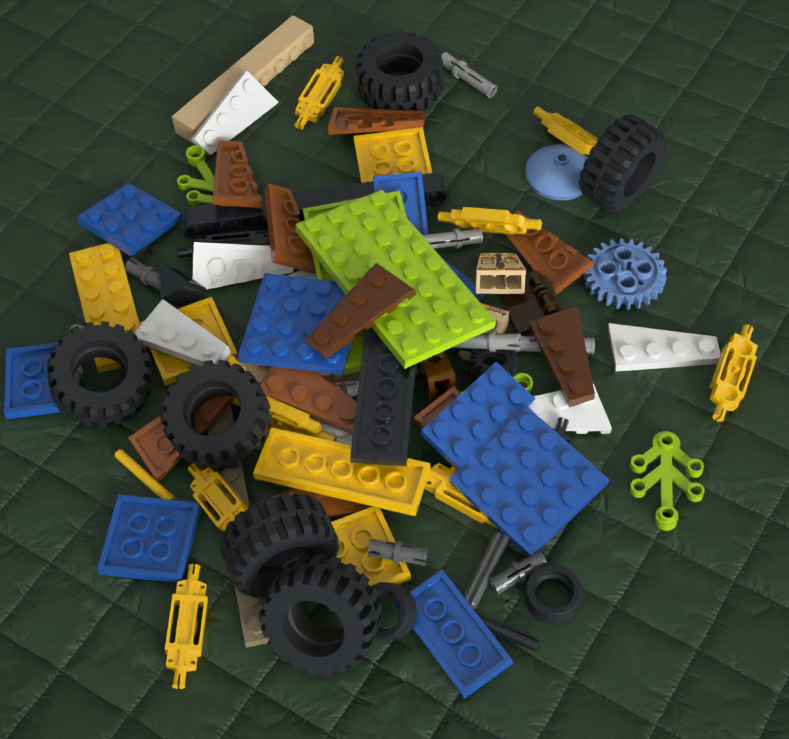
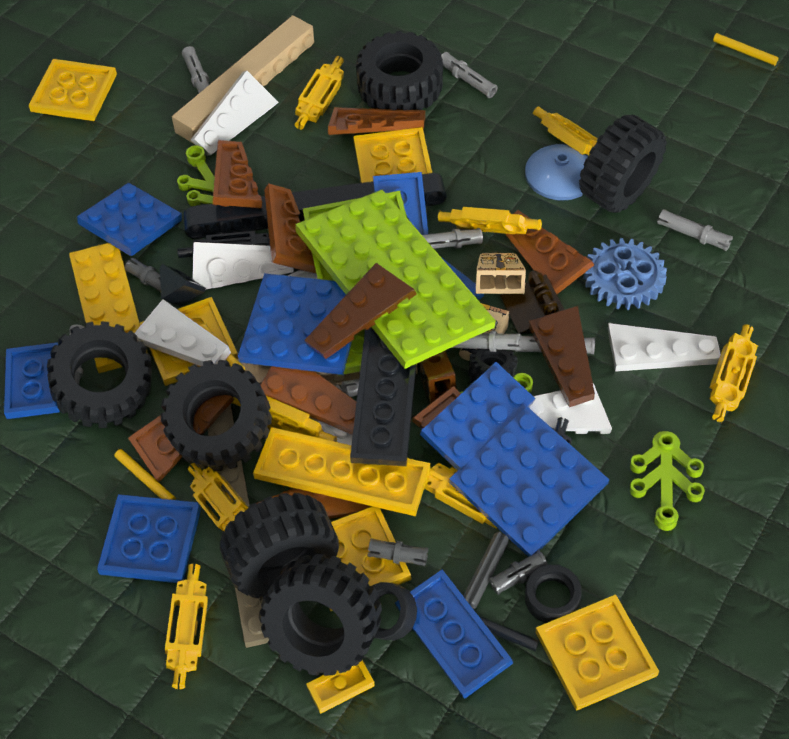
(73, 89): none -> yellow plate
(191, 58): none -> light grey pin
(338, 688): none -> yellow plate
(596, 652): none -> yellow plate
(705, 234): none -> light grey pin
(746, 49): none -> yellow bar

